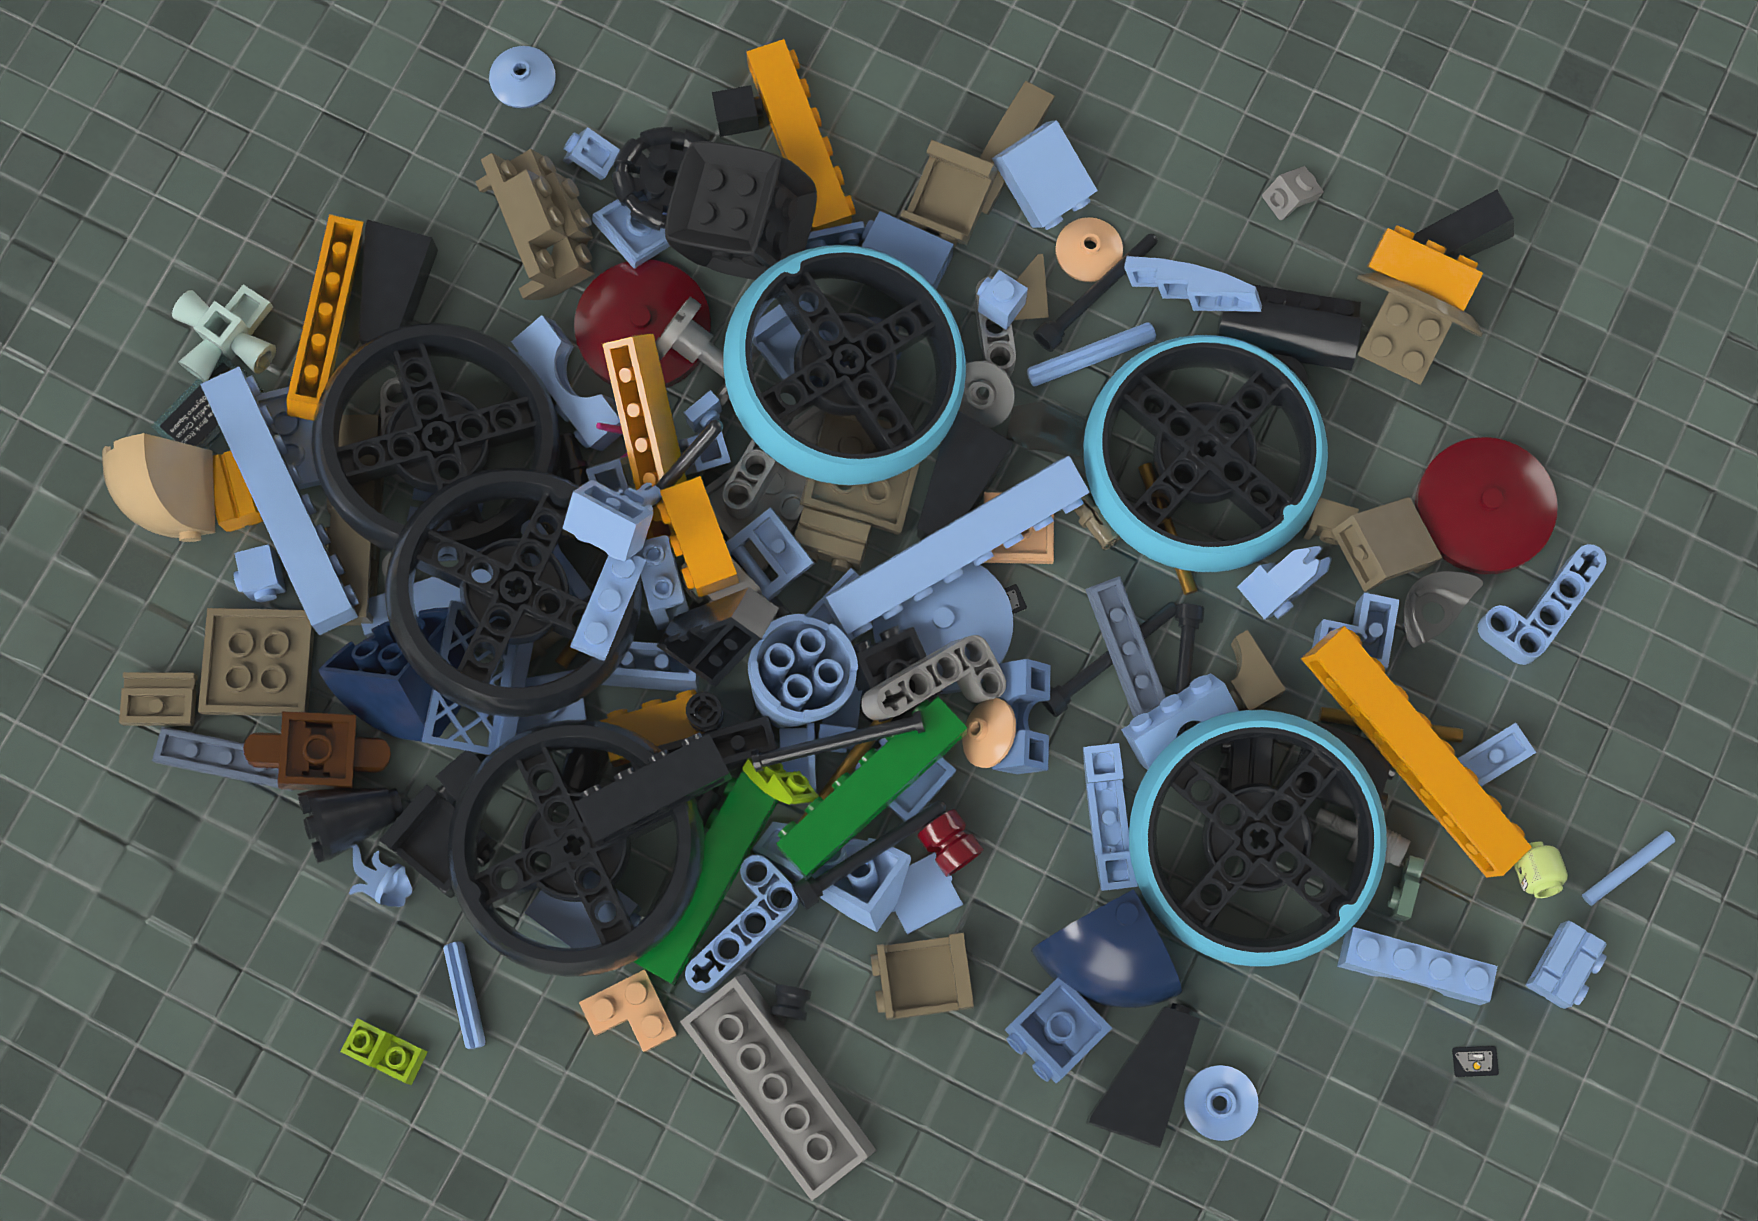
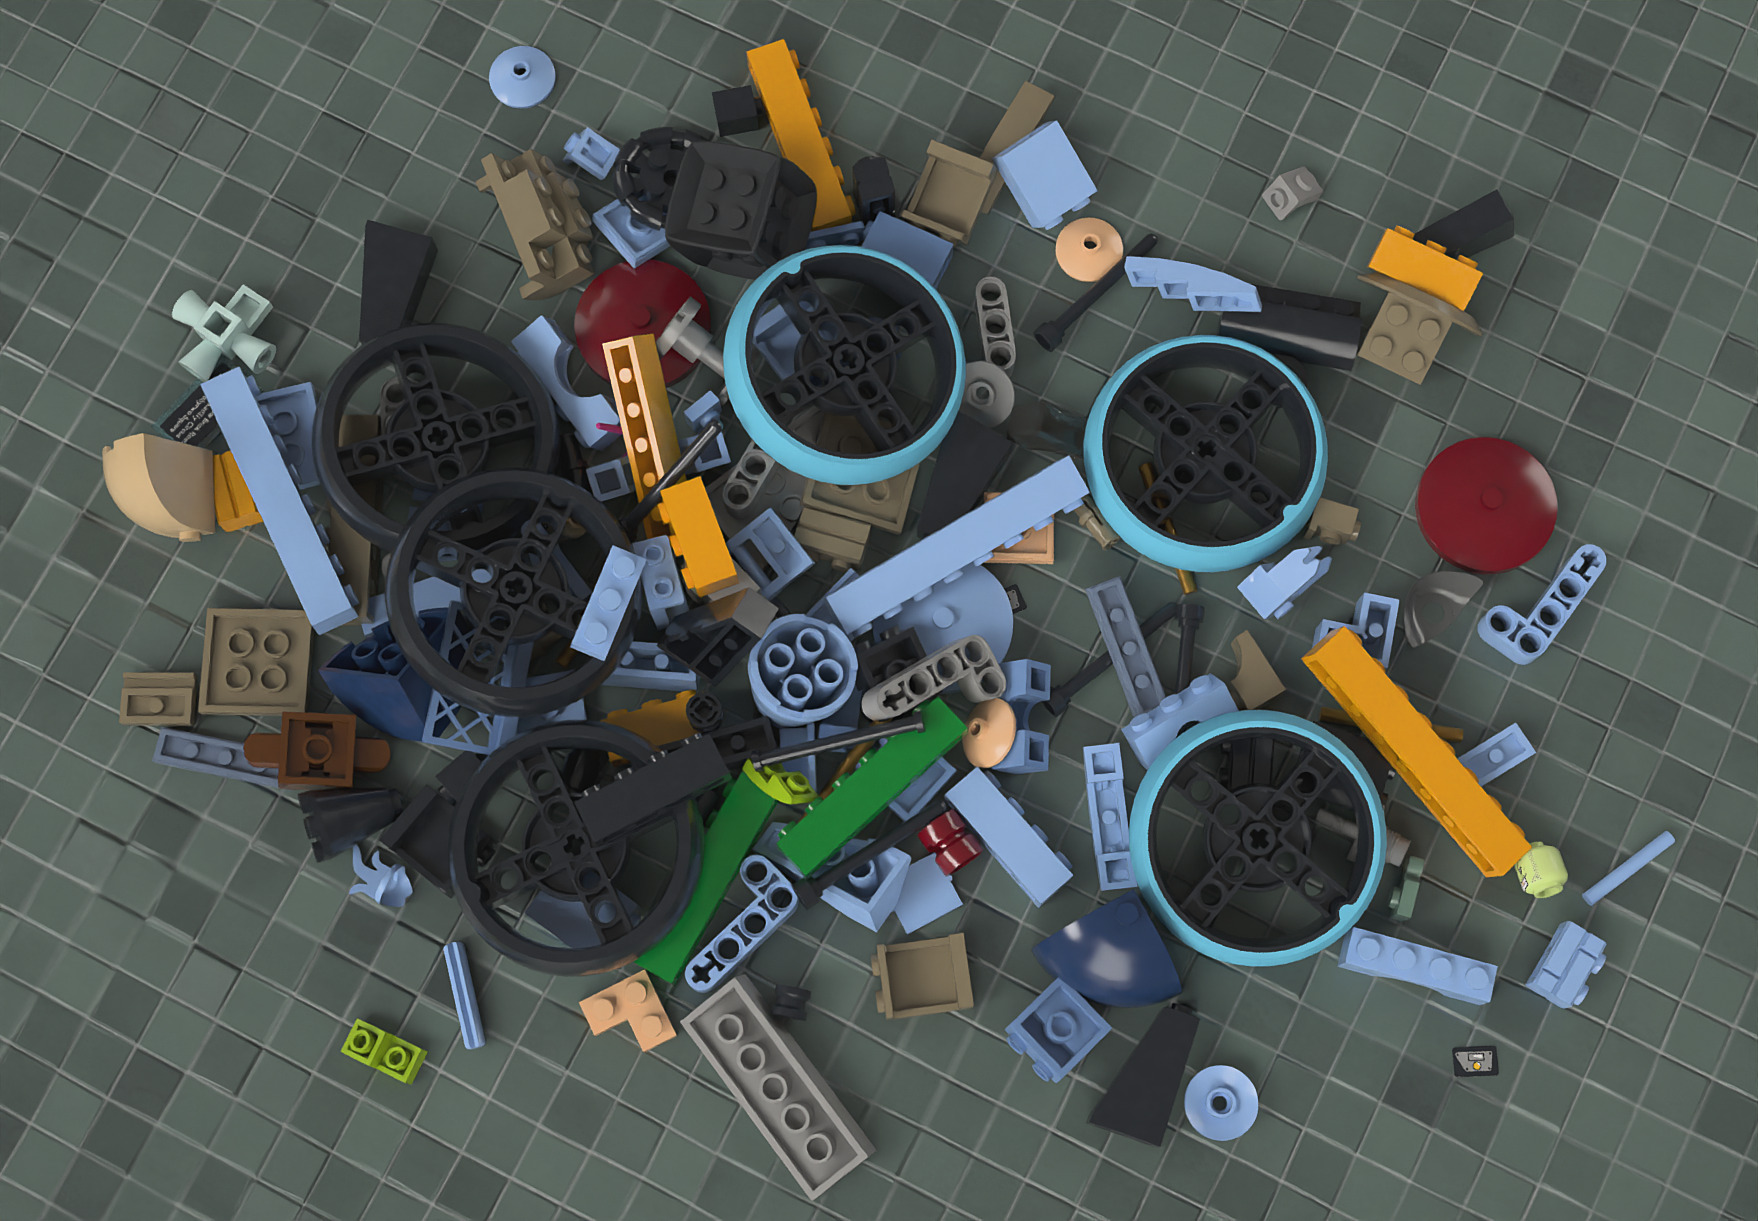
(259, 573): light blue brick -> none
(325, 315): light orange brick -> none
(612, 519): light blue brick -> none
(873, 188): none -> black brick
(1001, 299): light blue brick -> none
(1008, 836): none -> light blue brick
(1034, 279): dark tan slope -> none
(1091, 354): light blue axle -> none
(1386, 543): dark tan panel -> none

